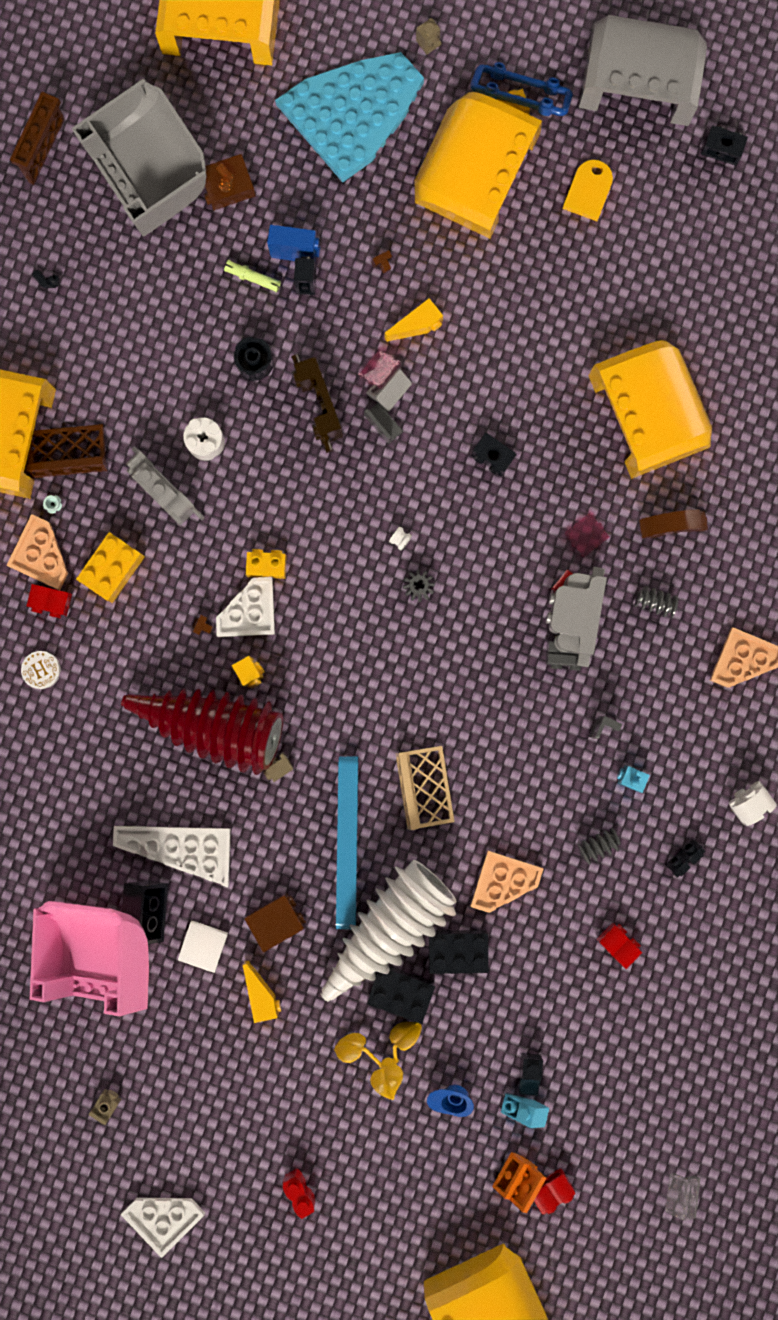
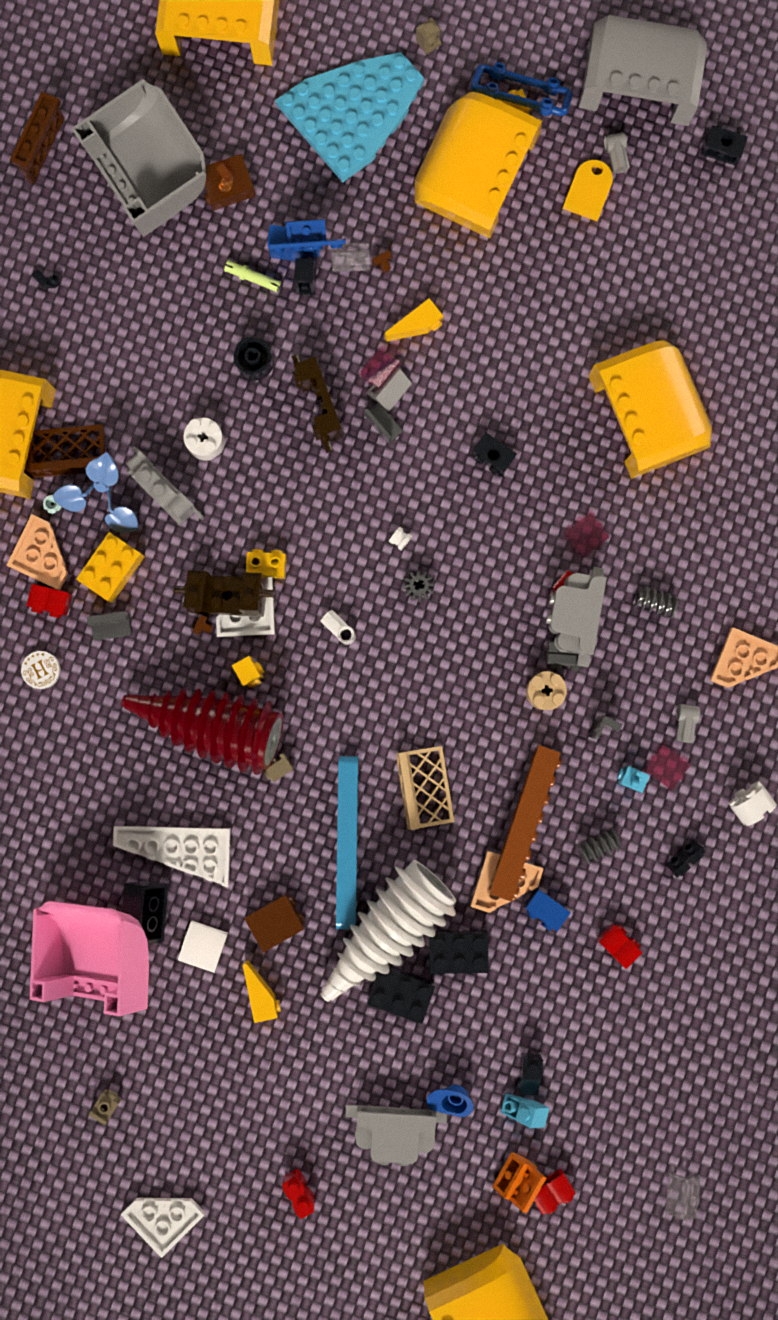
(104, 474): none -> medium blue plant
(110, 625): none -> dark grey panel
(206, 593): none -> dark brown brick
(305, 234): none -> blue bracket
(337, 626): none -> white piece
(351, 257): none -> clear panel
(389, 1077): yellow plant -> none
(395, 1132): none -> light grey brick
(524, 823): none -> dark orange brick
(546, 909): none -> blue brick
(551, 681): none -> tan brick
(616, 147): none -> light grey piece
(667, 767): none -> clear pink piece
(673, 523): reddish brown arch -> none
(687, 719): none -> light grey piece

